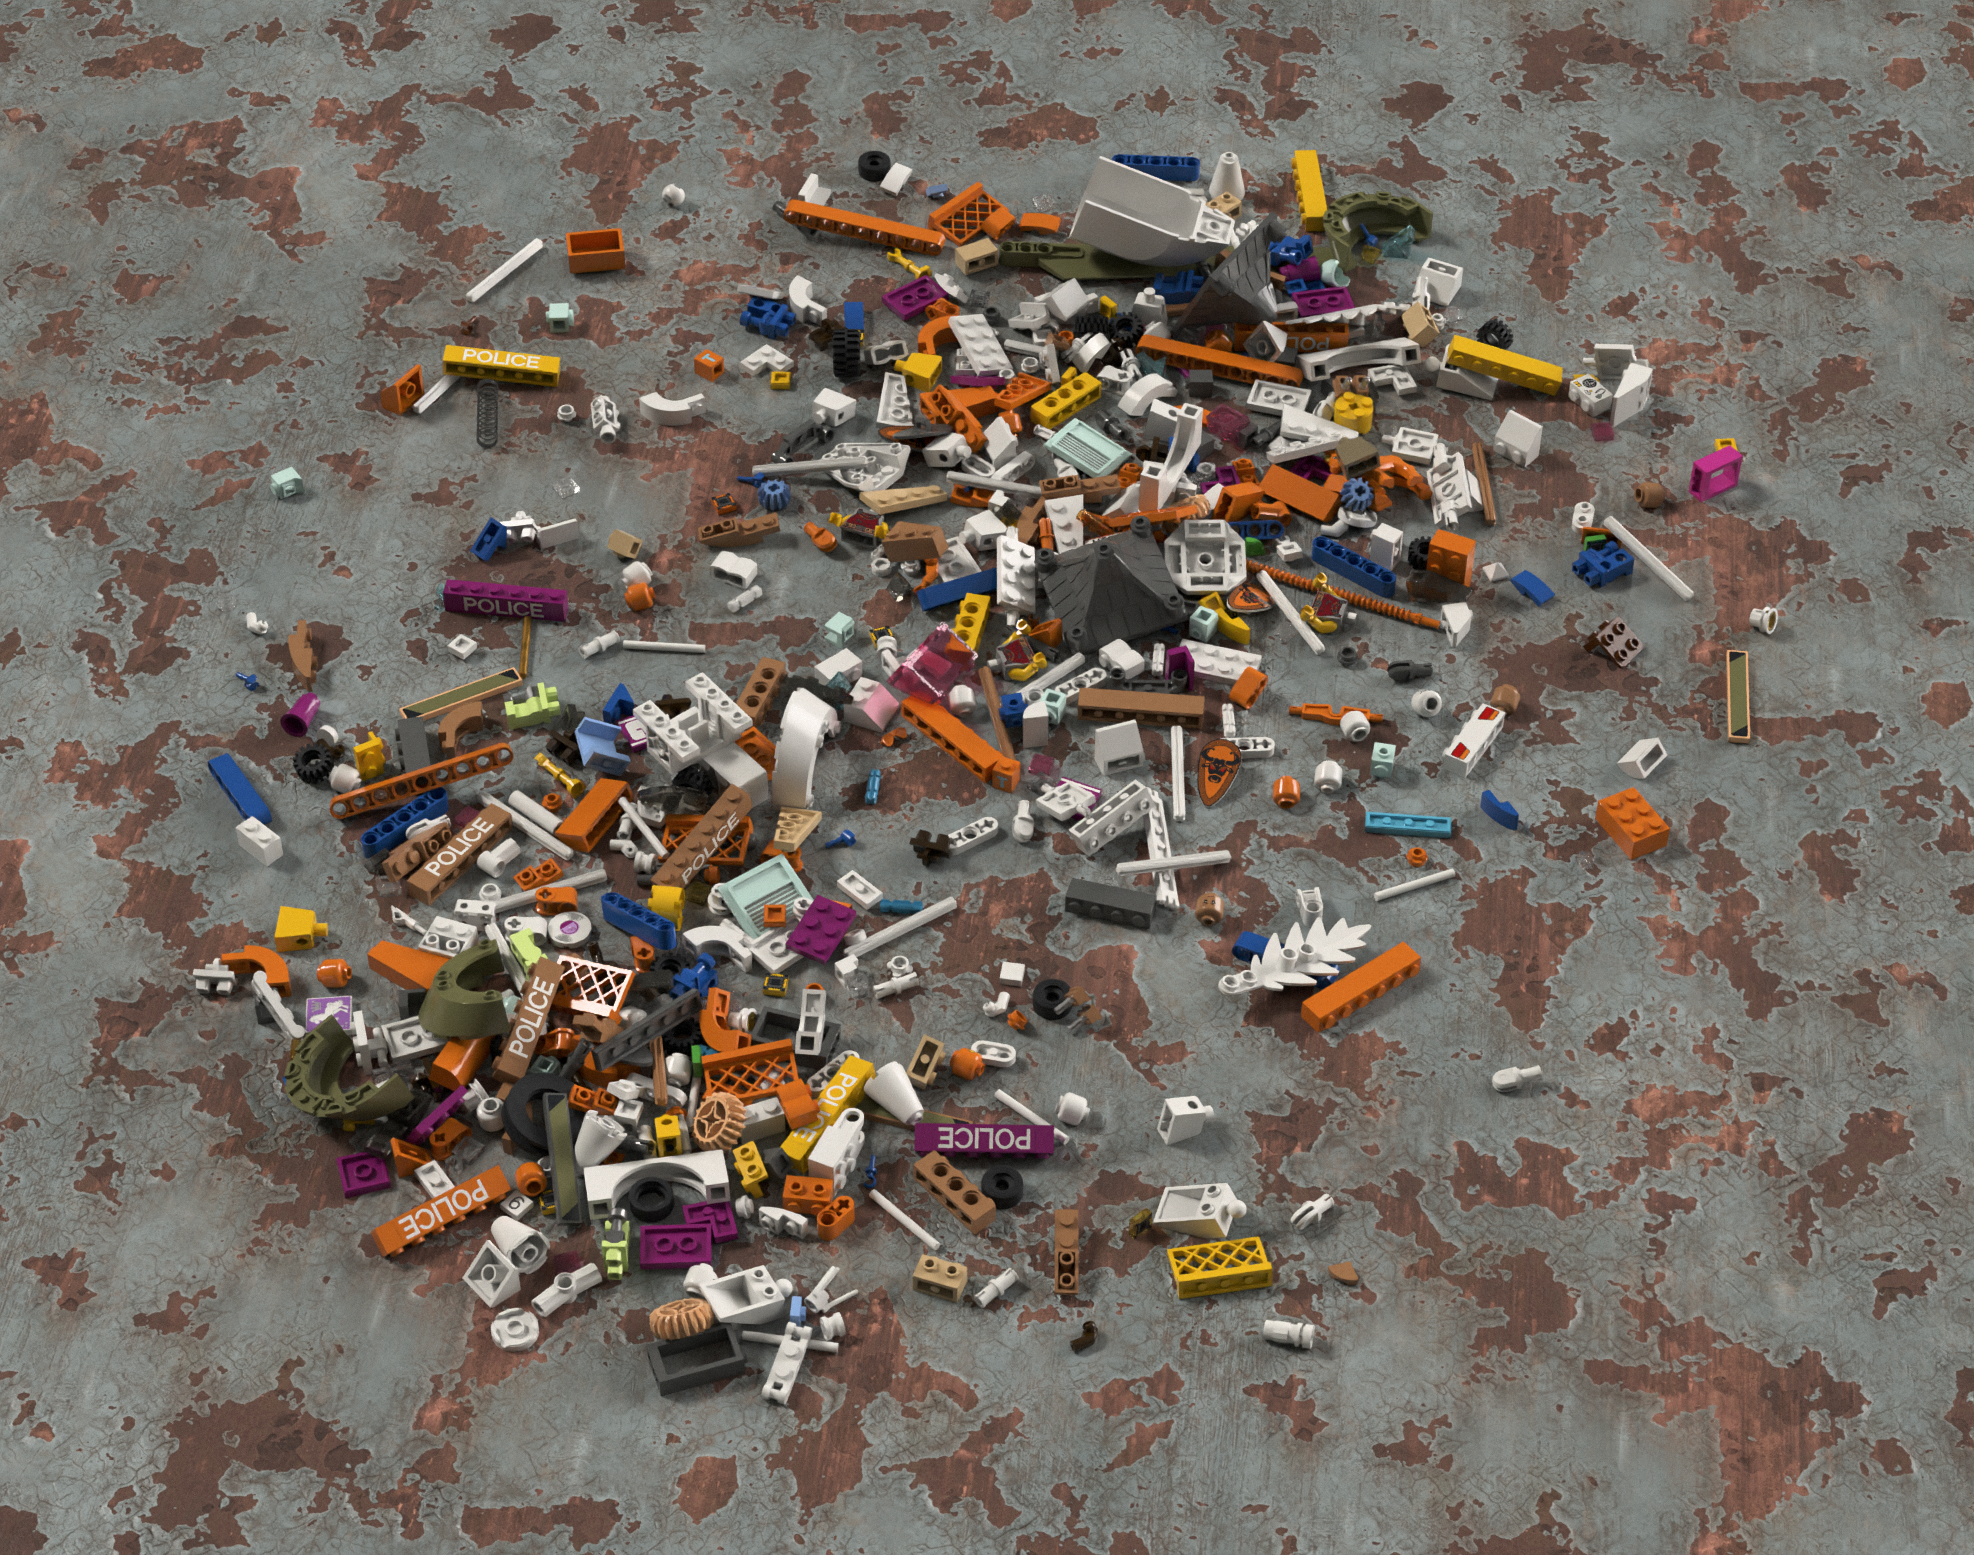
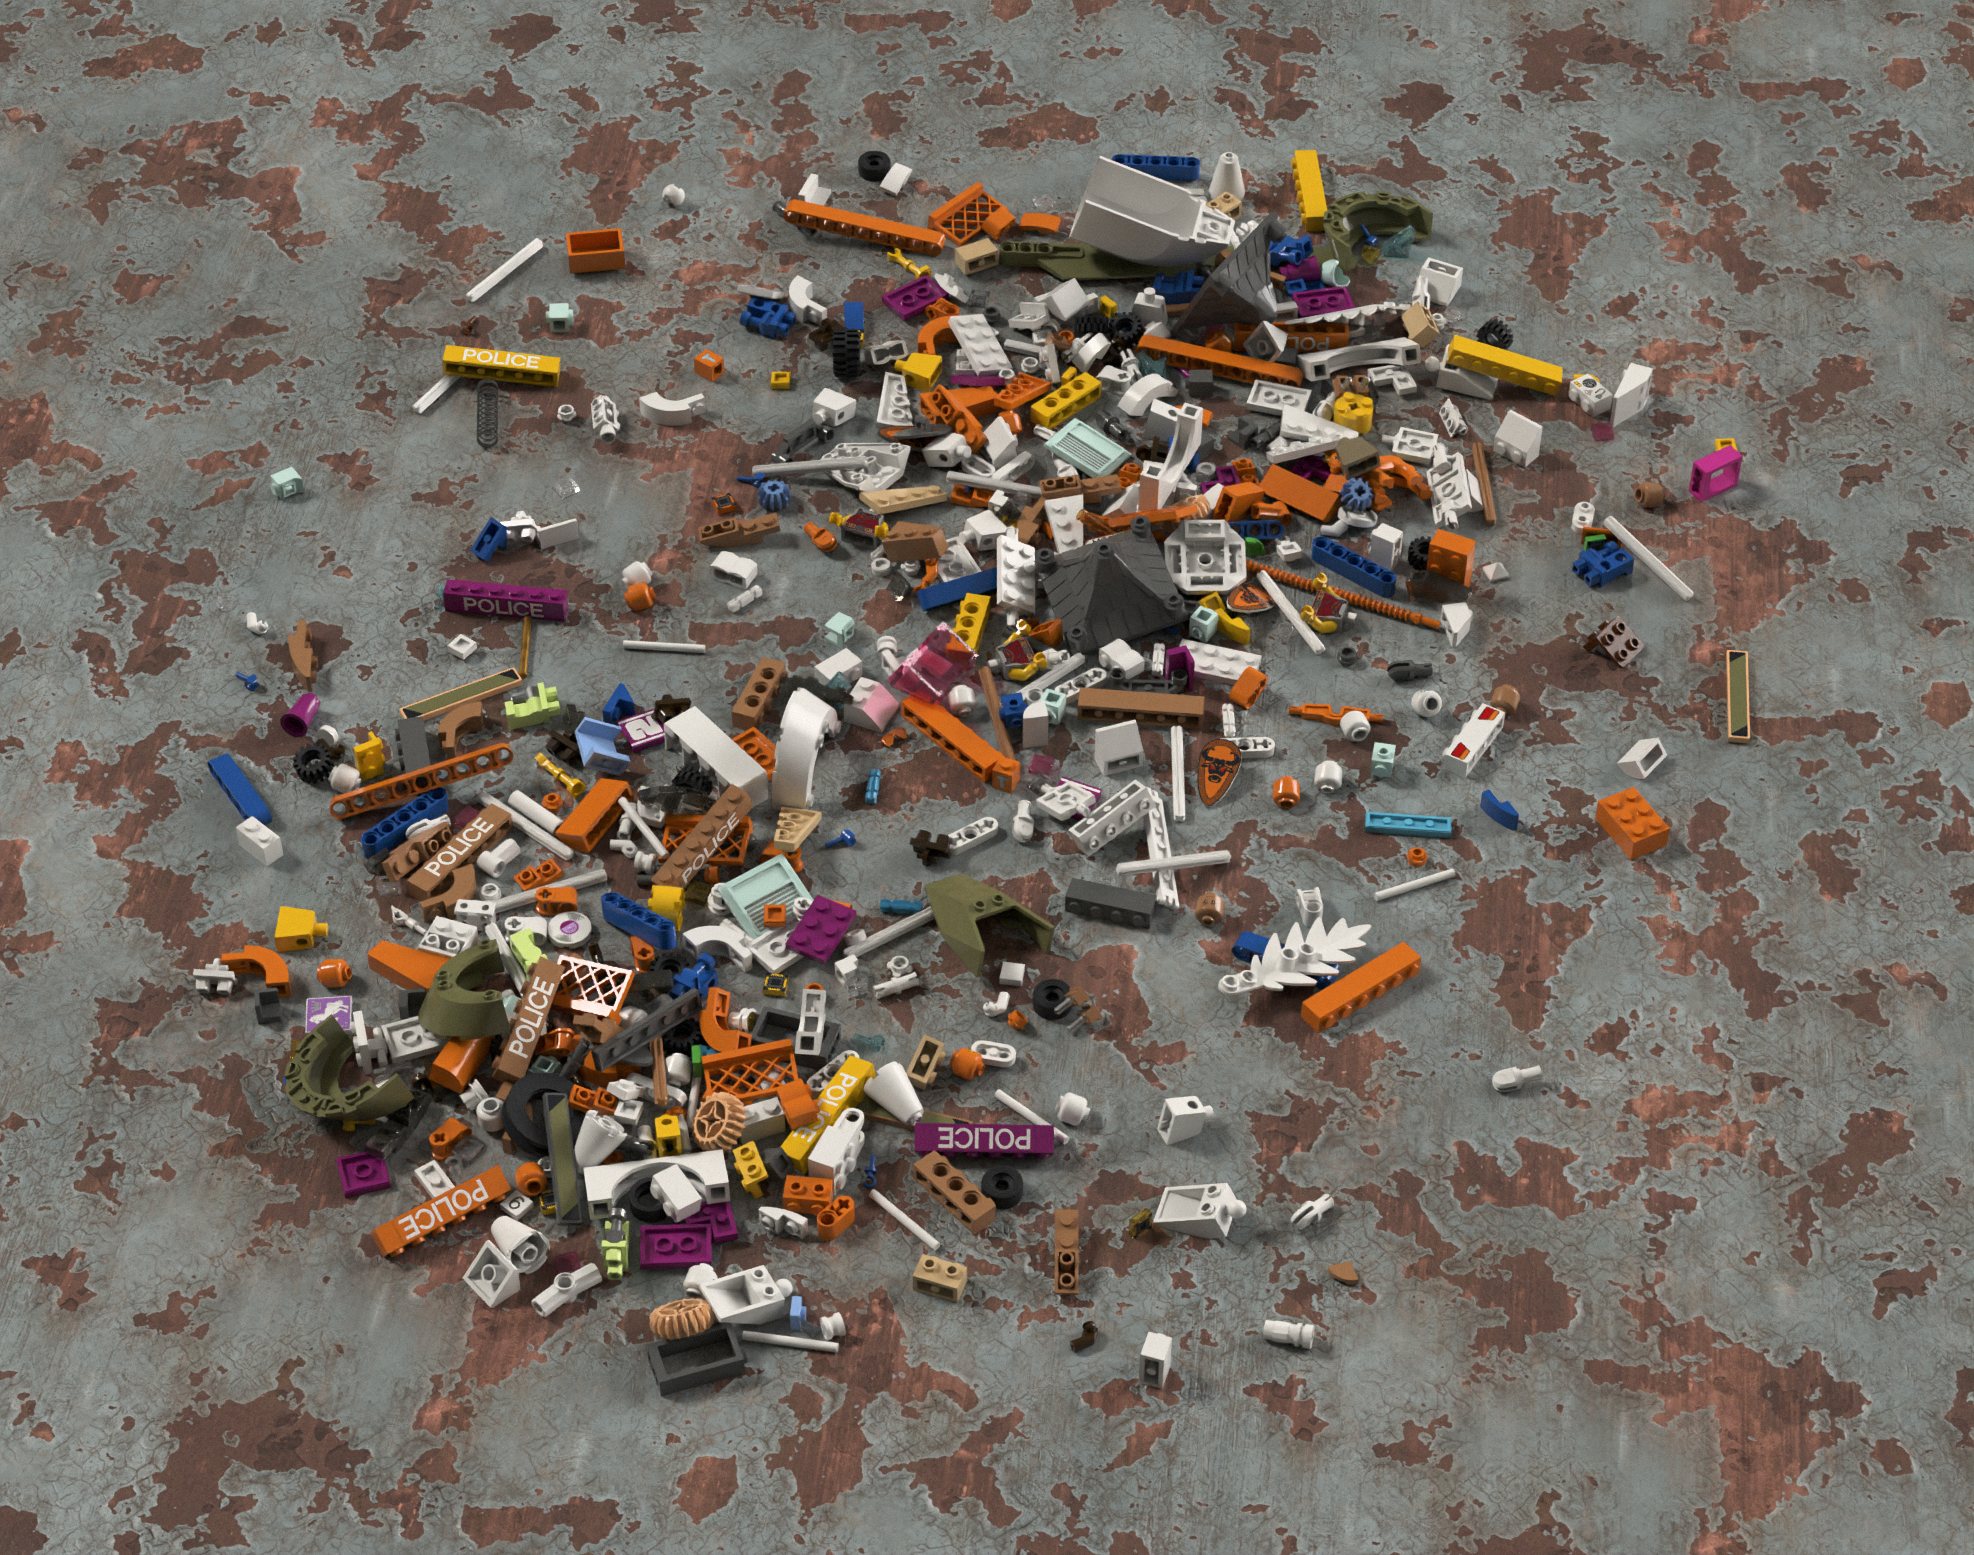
(271, 1000): white plate -> none
(403, 391): orange slope -> none
(408, 1157): orange slope -> none
(437, 1117): magenta plate -> none
(444, 904): none -> medium nougat arch
(515, 1330): white tile -> none
(599, 644): white pin -> none
(624, 544): tan brick -> none
(675, 1193): none -> white brick
(696, 738): white piece -> none
(744, 1207): white plate -> none
(766, 358): white plate -> none
(787, 1363): white plate -> none
(818, 1297): white plant -> none
(859, 889): white plate -> none
(874, 1042): none -> clear light blue hand
(876, 633): tile -> none
(937, 191): light blue plate -> none
(963, 900): none -> olive windscreen
(996, 1287): white pin -> none
(1046, 536): orange axle -> none
(1055, 658): none -> white arm
(1155, 1360): none -> white brick
(1220, 1278): yellow fence -> none
(1226, 422): clear pink bracket -> none
(1452, 419): none -> white hinge
(1533, 586): blue slope -> none
(1612, 360): white plate -> none
(1764, 619): white piece -> none

